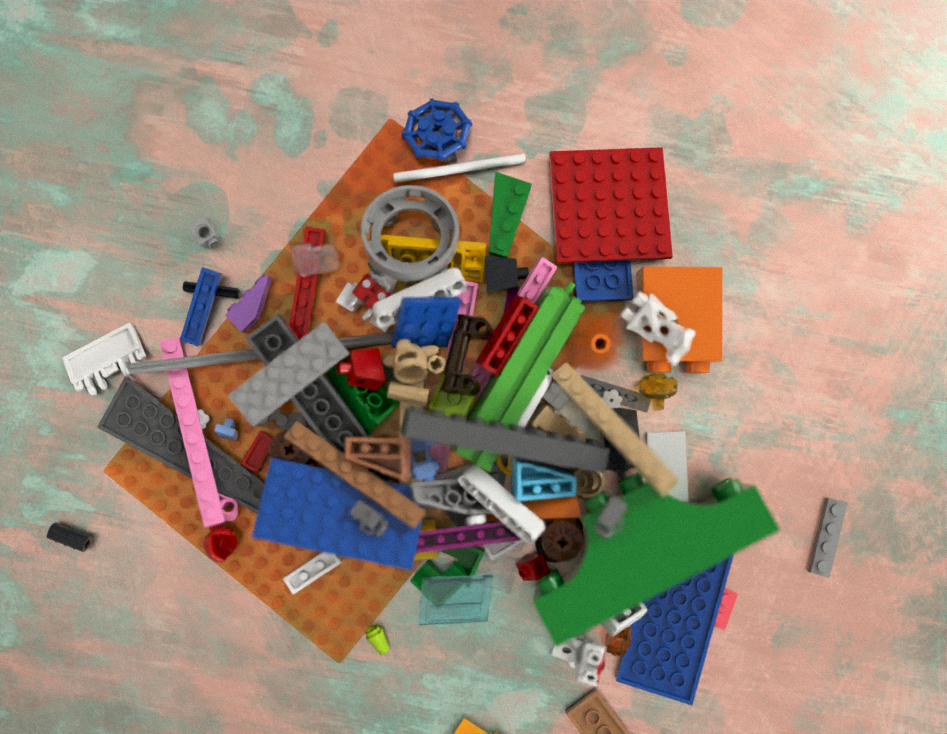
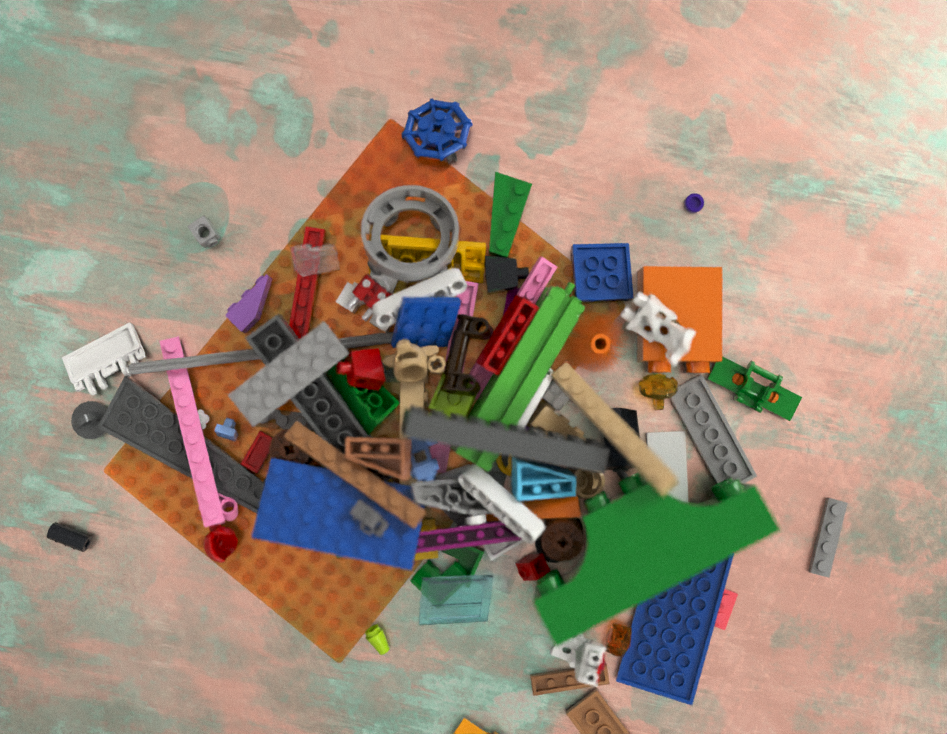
(86, 419): none -> dark grey tile
(200, 306): blue plate -> none
(222, 291): black axle -> none
(311, 571): white tile -> none
(408, 393): tan axle -> none
(459, 168): white piece -> none
(562, 681): none -> medium nougat tile
(610, 205): red plate -> none
(610, 516): flat silver piece -> none
(613, 394): white plant -> none
(624, 619): white brick -> none
(629, 397): flat silver sticker -> none
(694, 203): none -> dark purple tile
(711, 432): none -> light grey plate
(752, 394): none -> green piece

